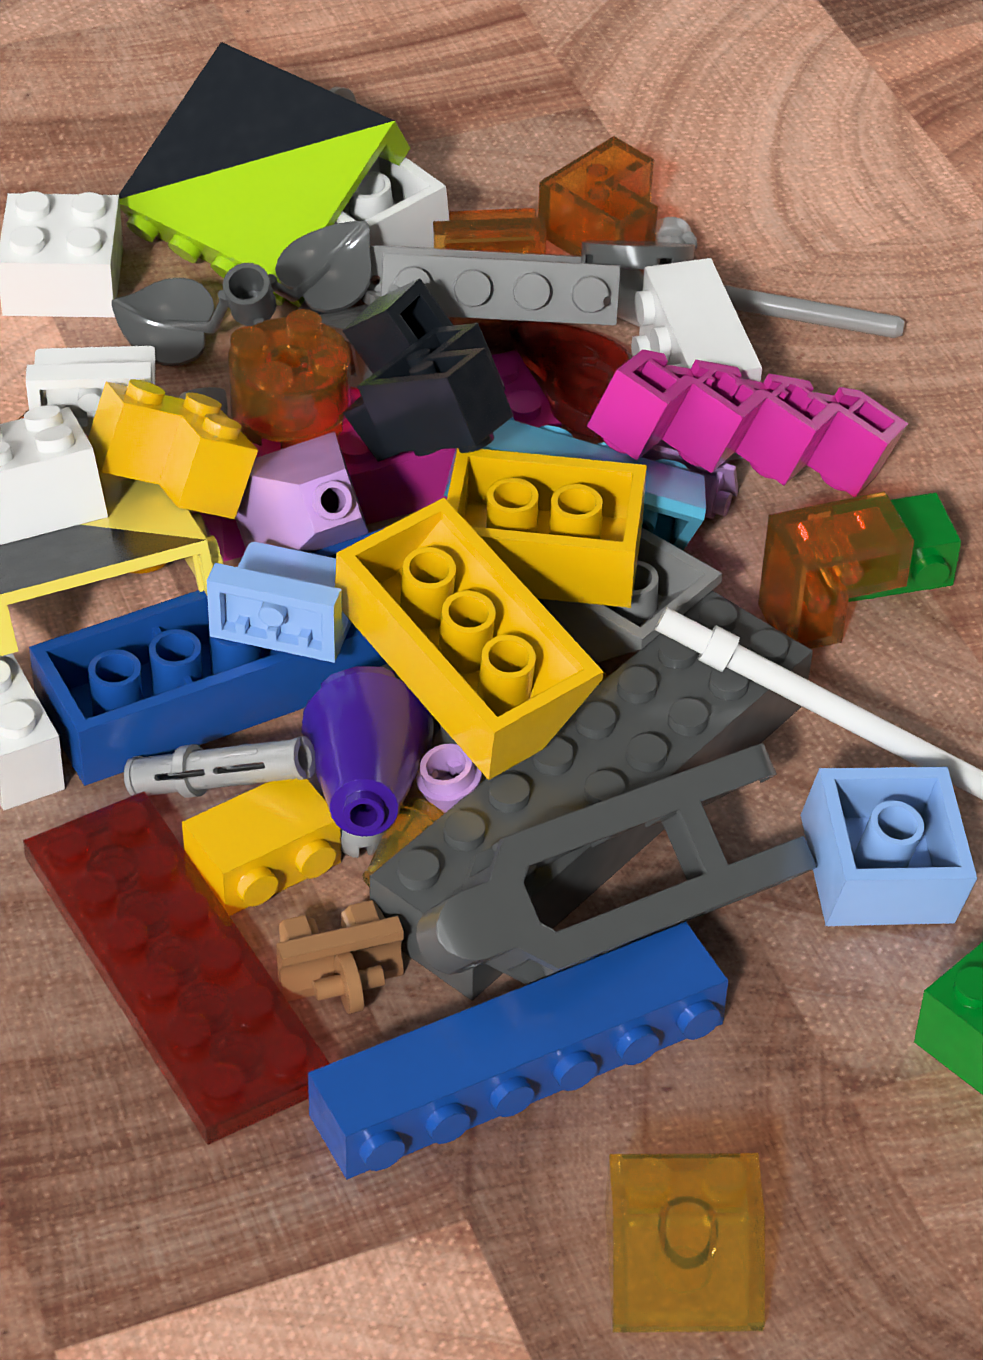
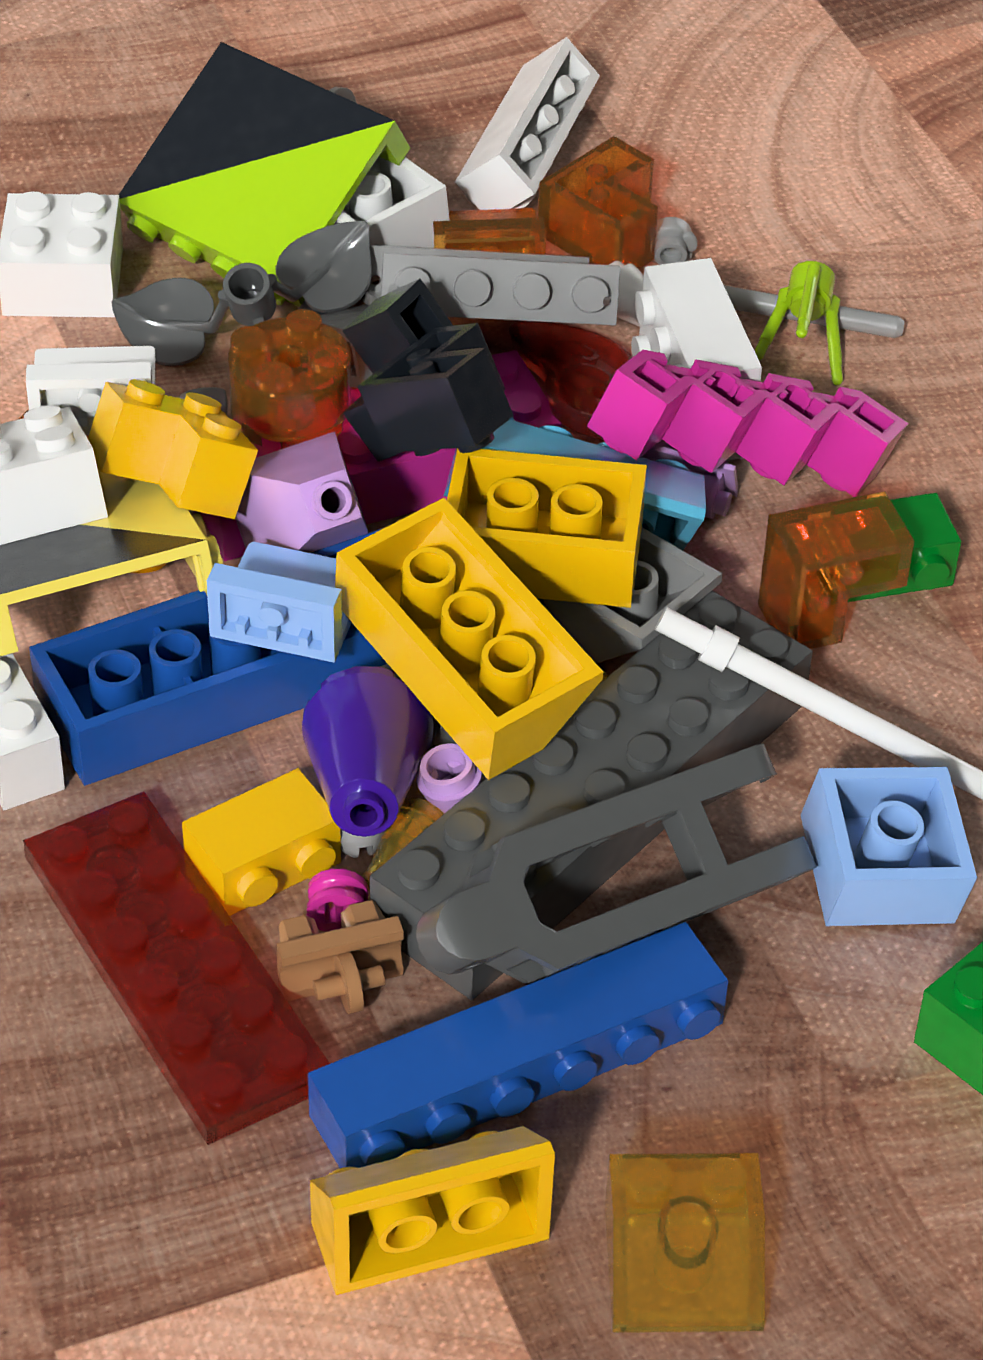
(164, 772): light grey pin -> none
(331, 894): none -> dark pink bush
(433, 1207): none -> yellow slope
(528, 129): none -> white brick
(635, 253): dark grey tile -> none
(808, 299): none -> lime plant

